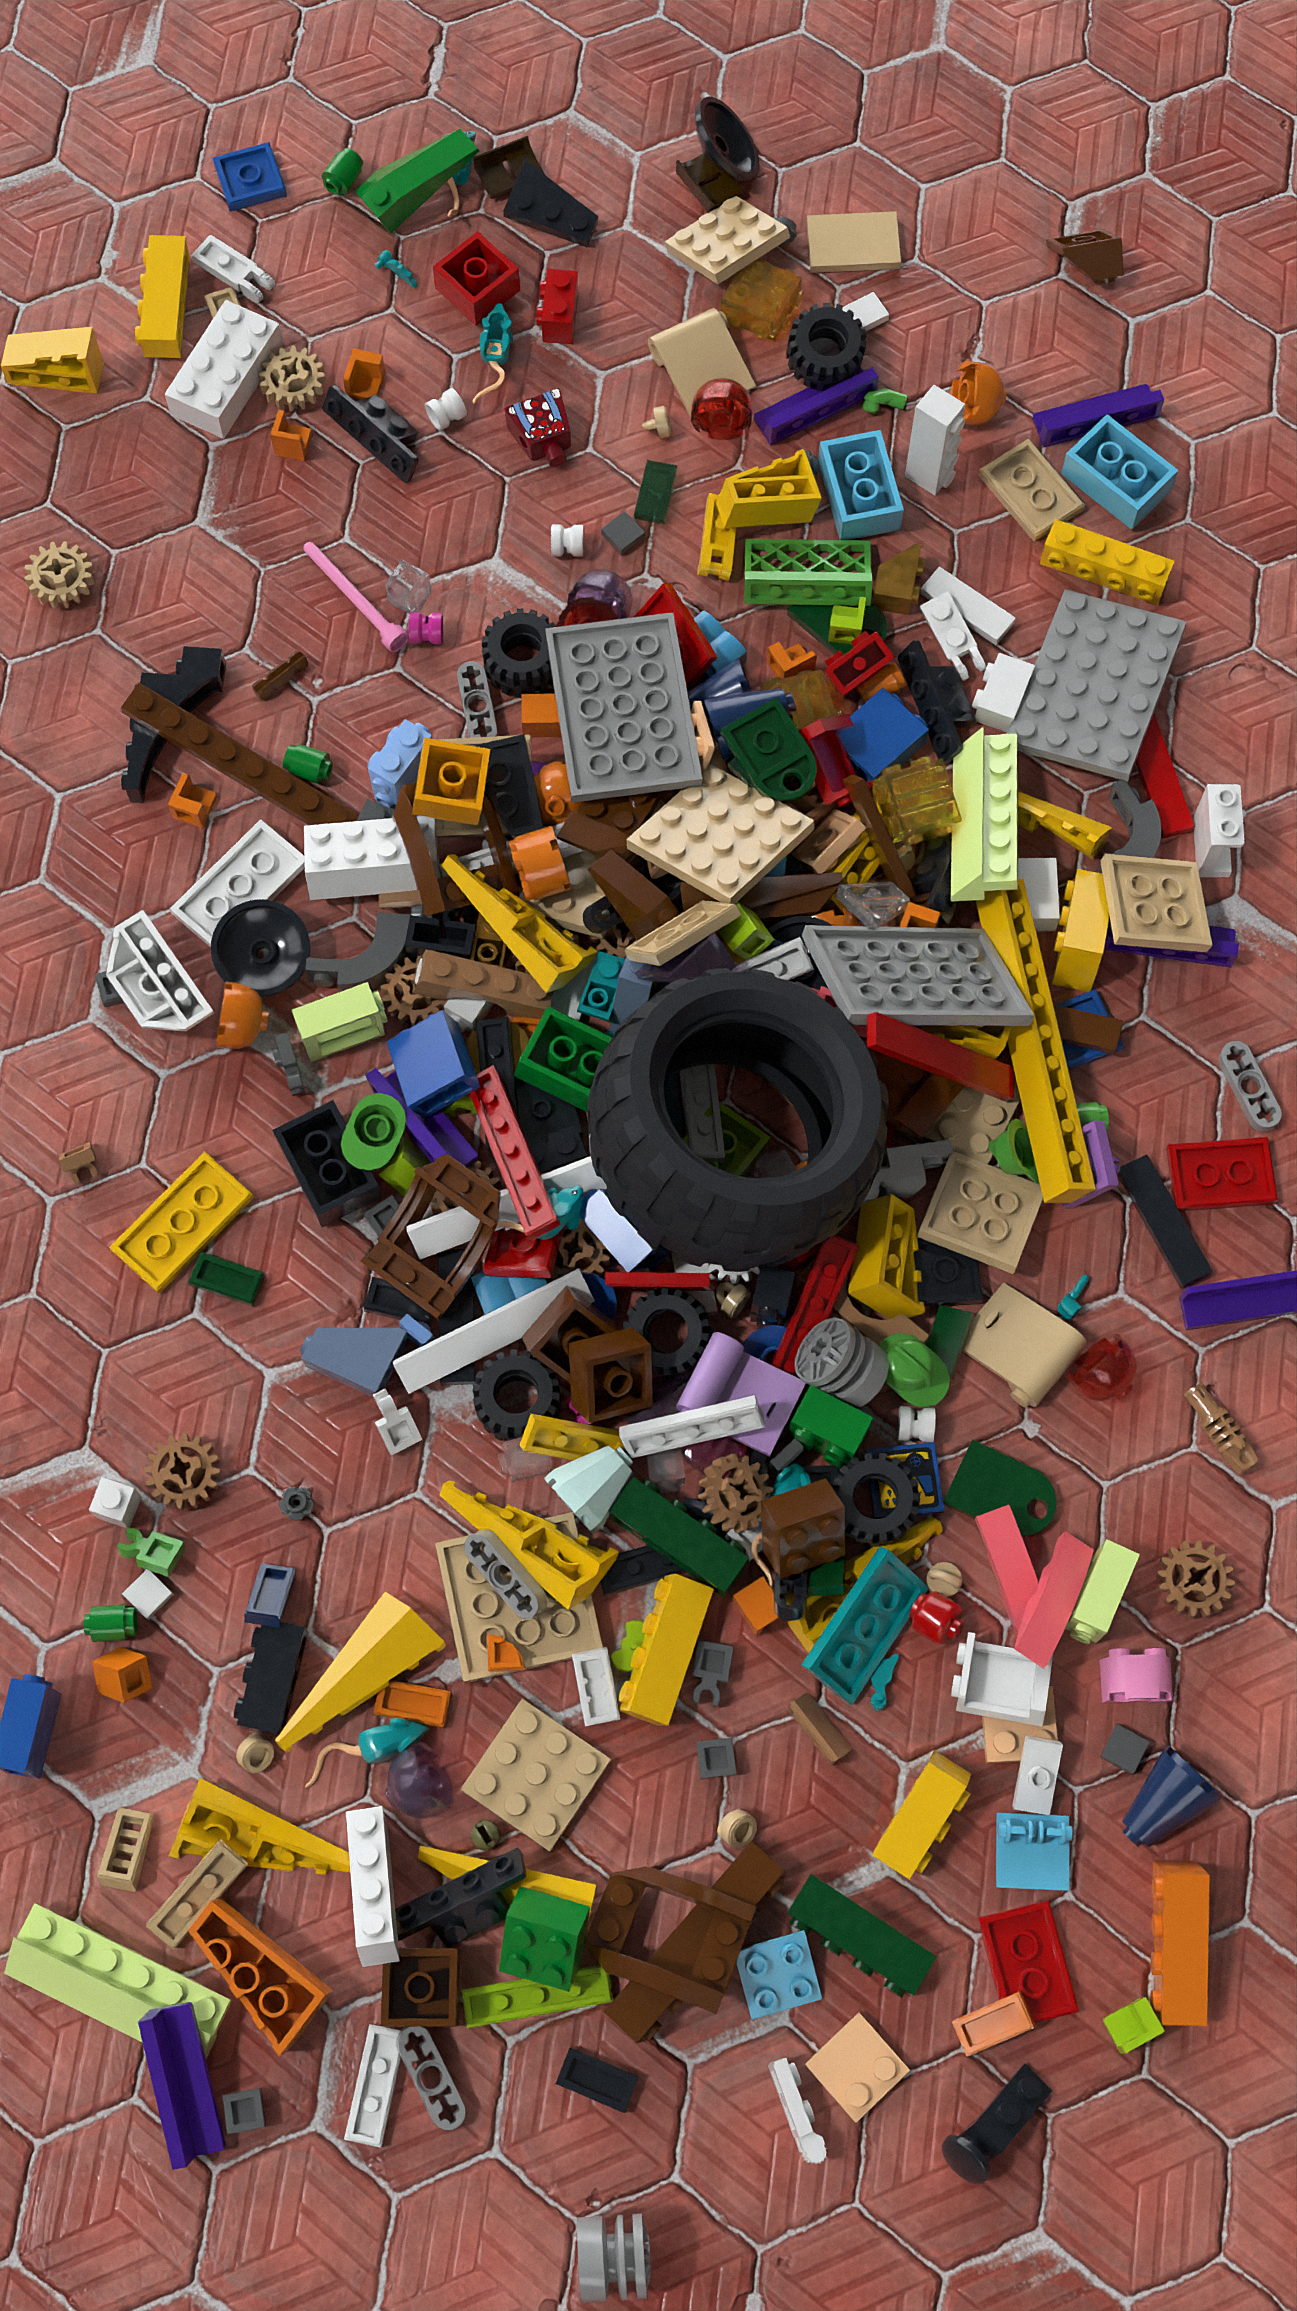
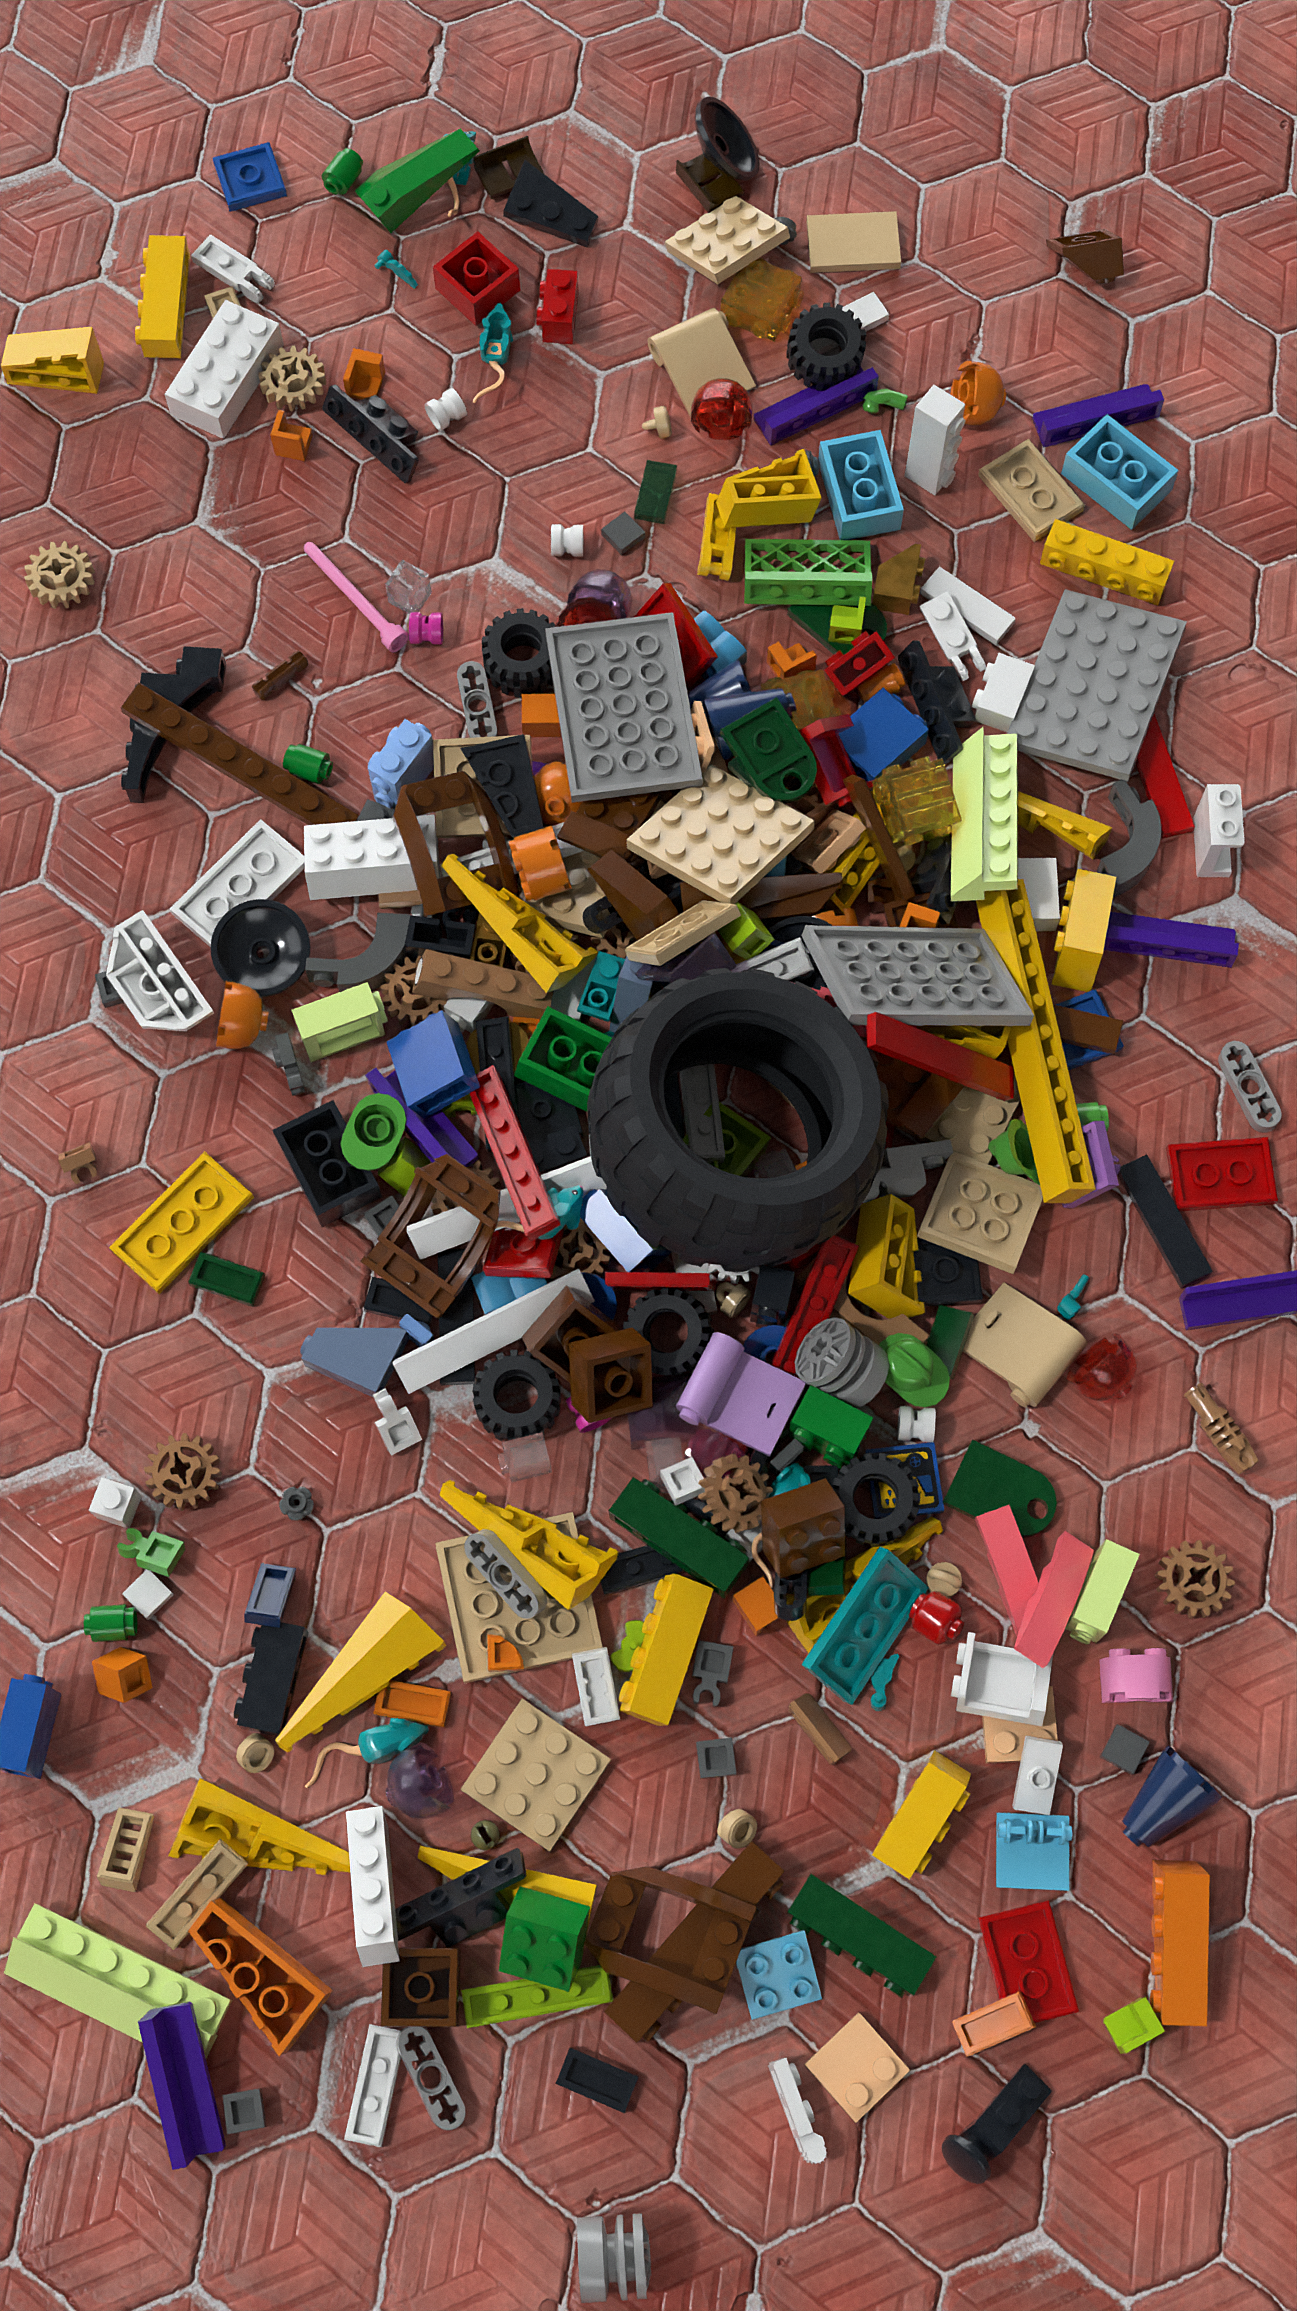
(190, 802): orange panel -> none
(451, 781): light orange brick -> none
(541, 427): torso -> none
(566, 1438): yellow plate -> none
(592, 1484): light aqua cone -> none
(682, 1480): none -> white tile
(692, 1426): white tile -> none
(873, 902): clear wing -> none
(1155, 903): tan plate -> none

